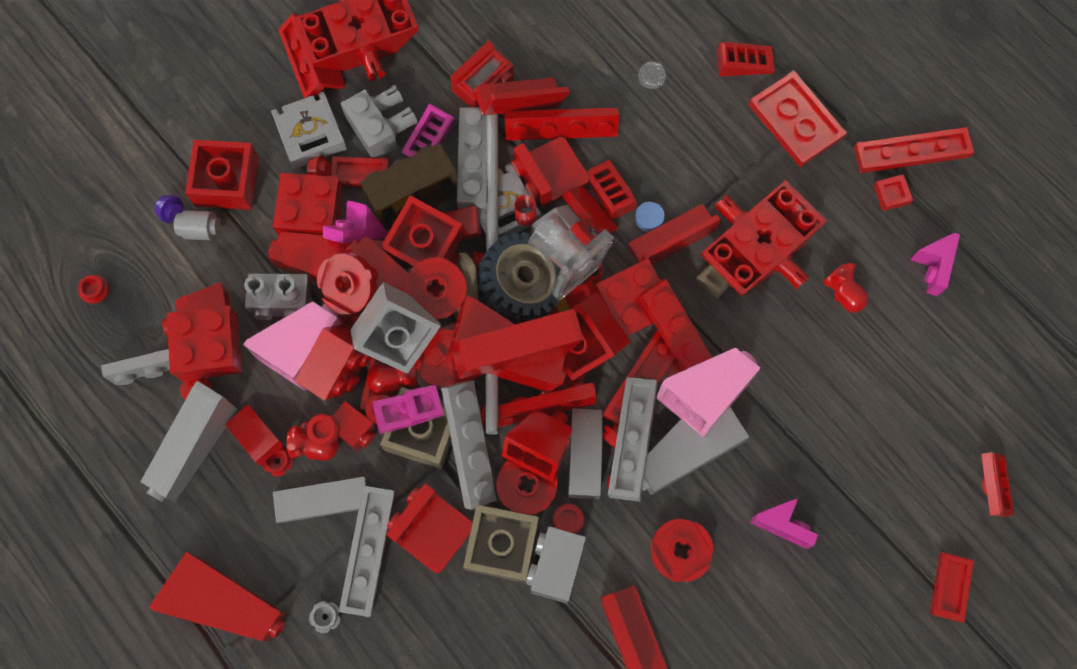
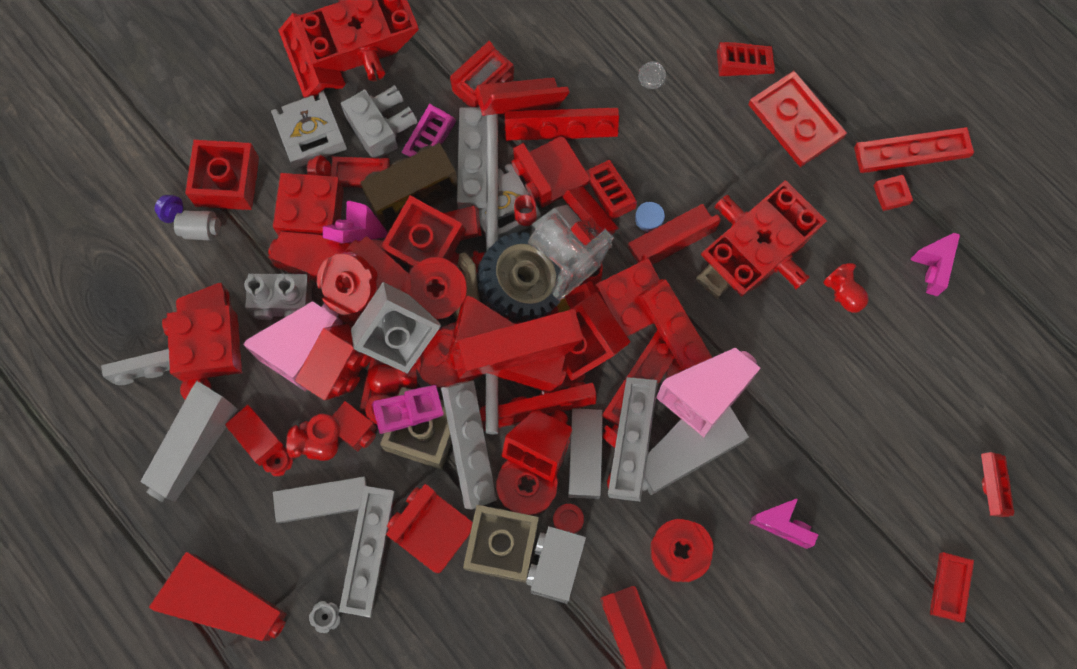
(93, 289): red plate -> none

